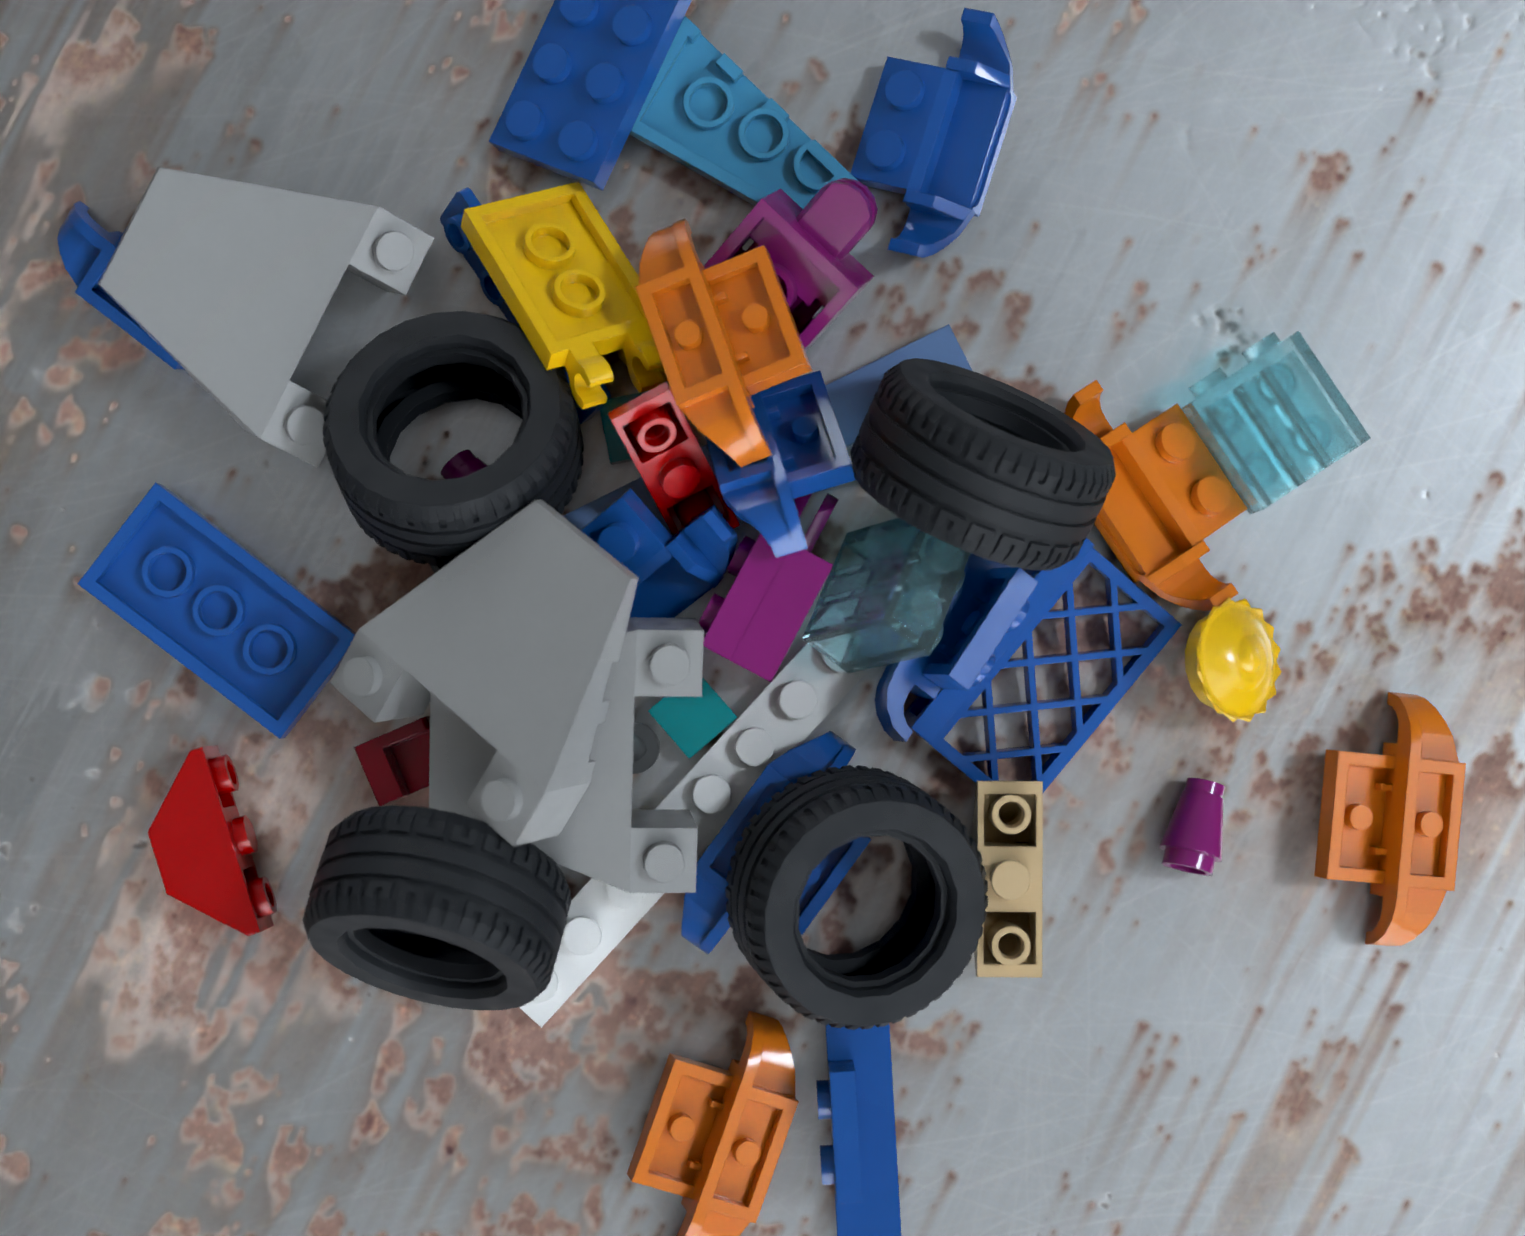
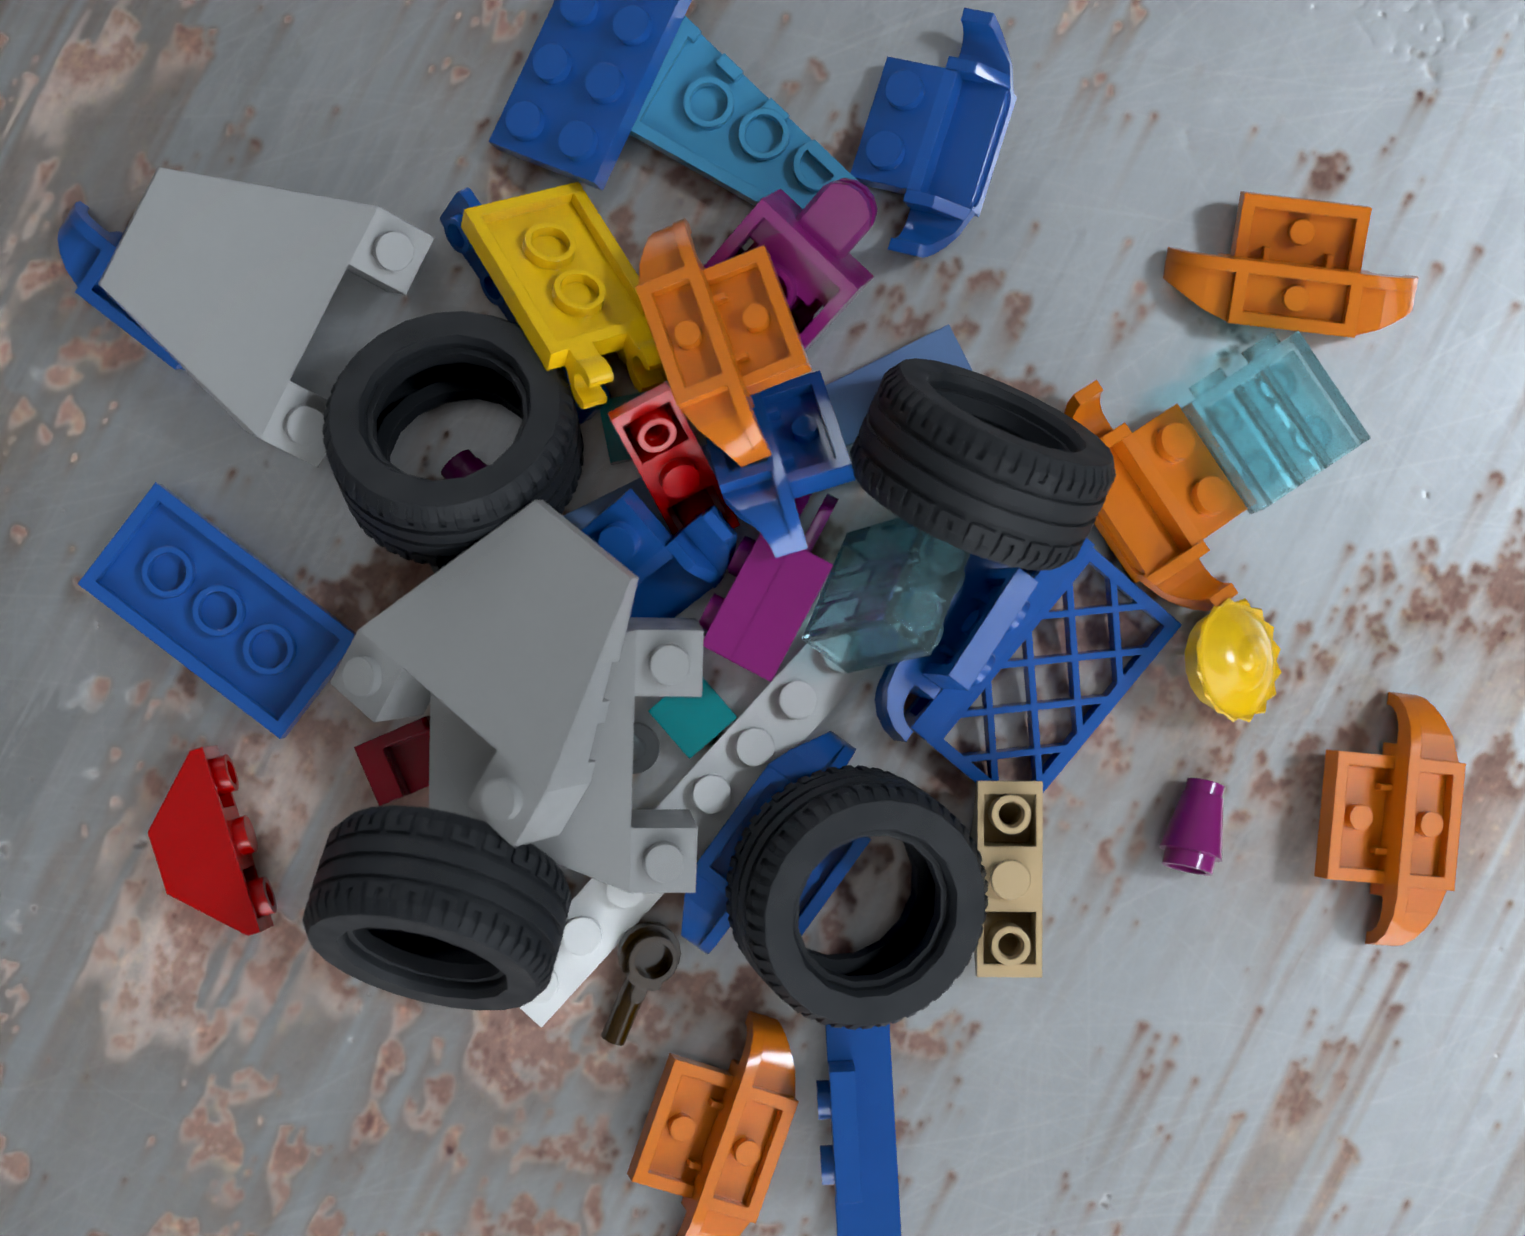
(648, 958): none -> dark brown plate
(1294, 270): none -> orange plate

